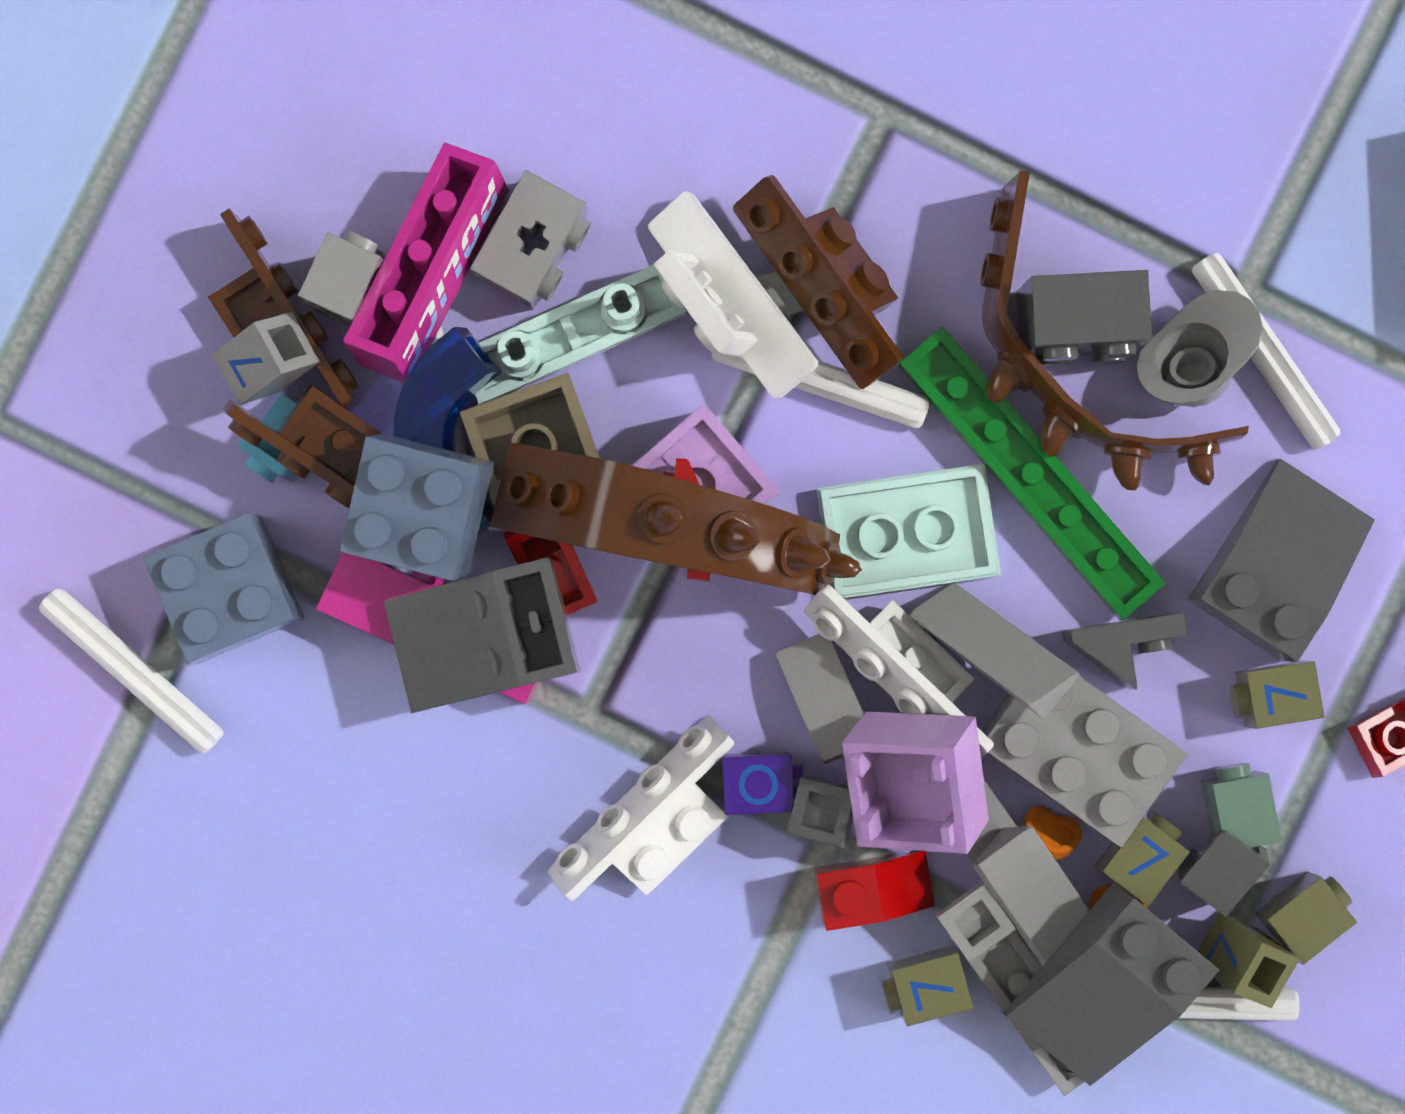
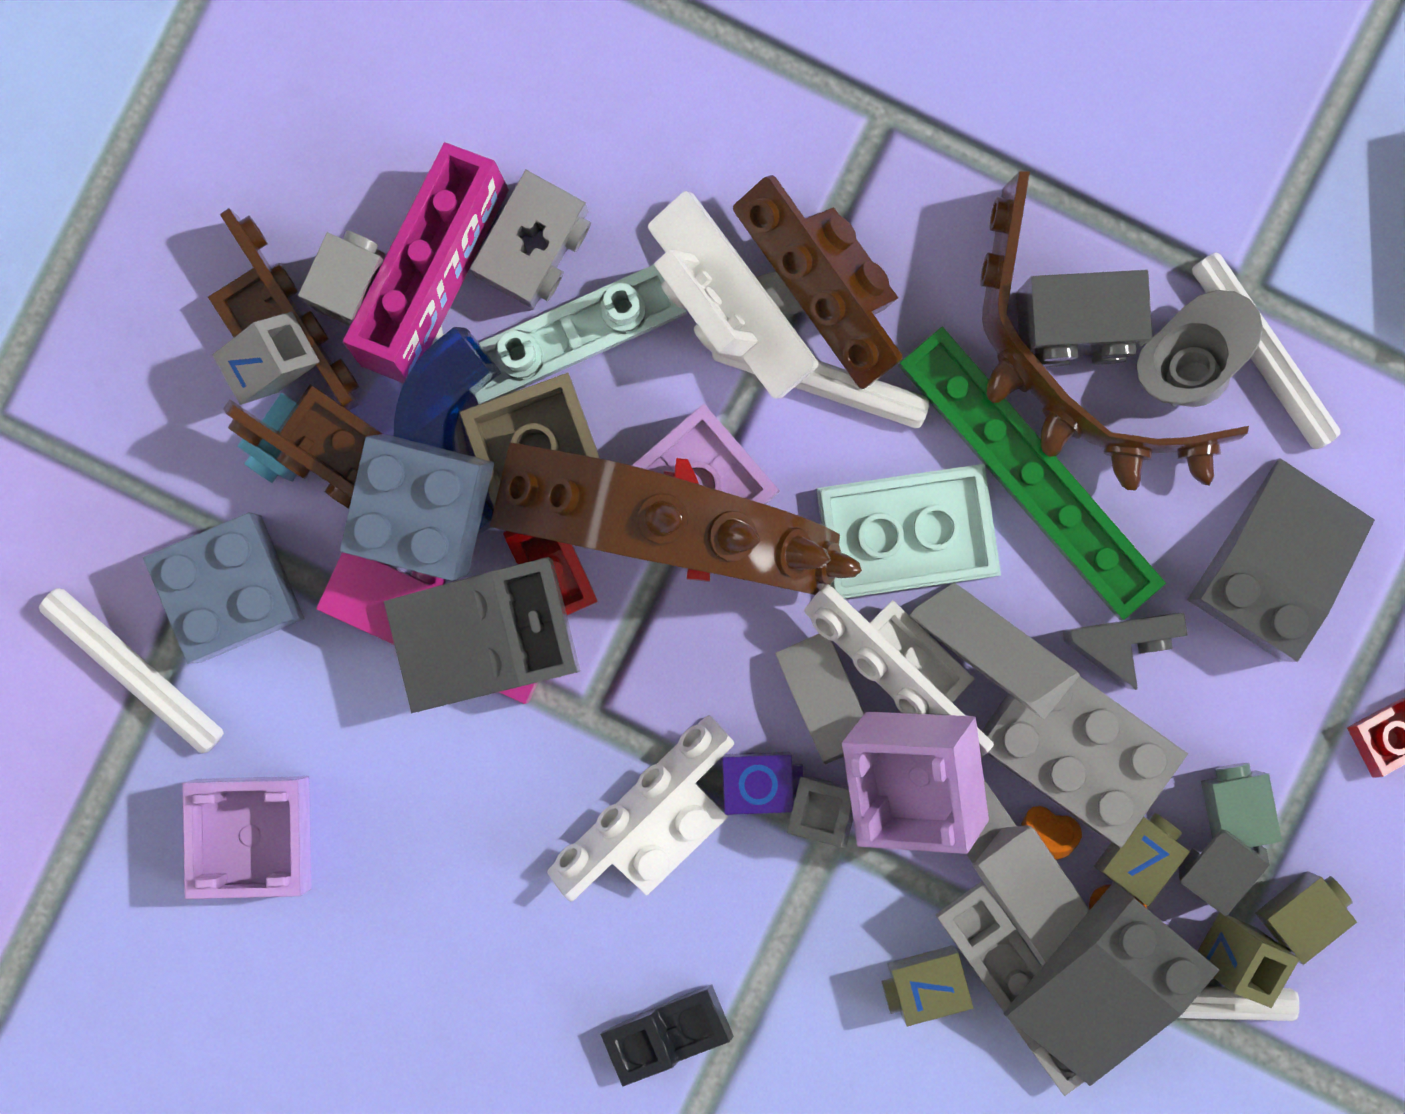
(246, 837): none -> lavender container
(667, 1035): none -> black slope
(873, 889): red slope -> none
(1277, 694): olive brick -> none

